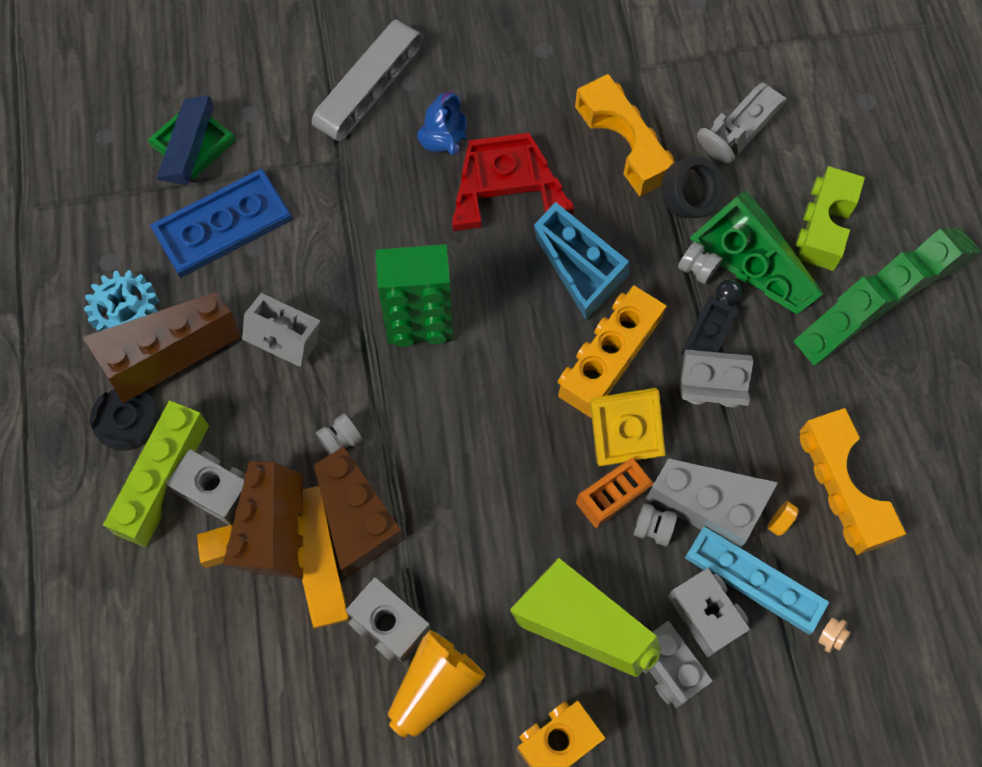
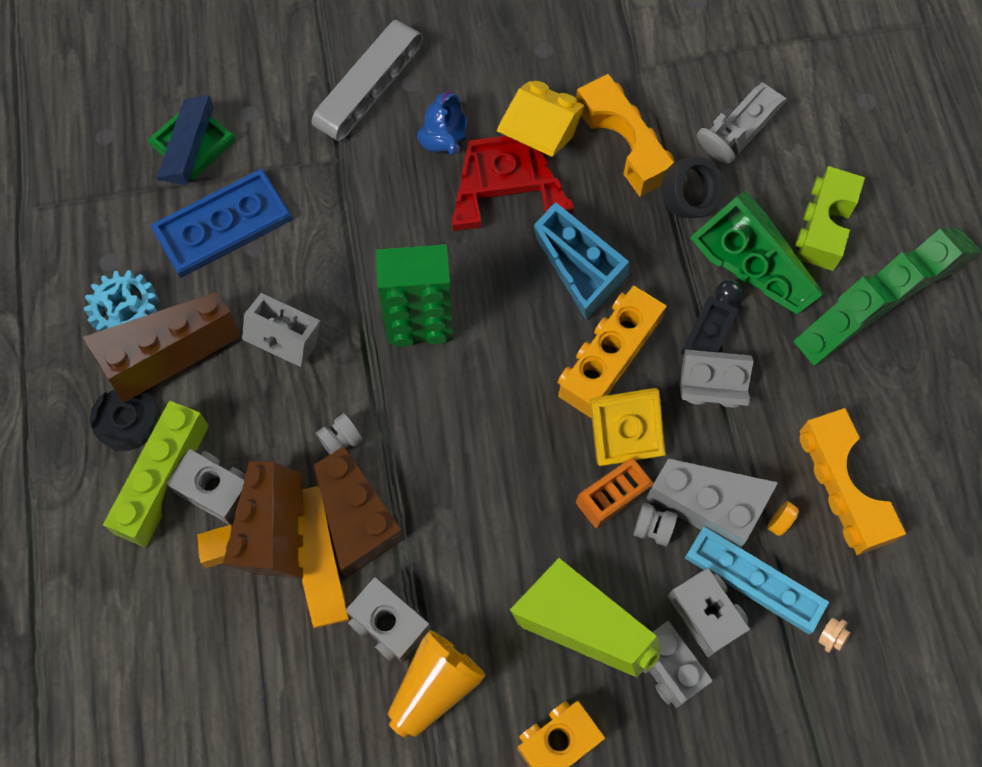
(541, 118): none -> yellow slope
(702, 264): light grey wheel -> none

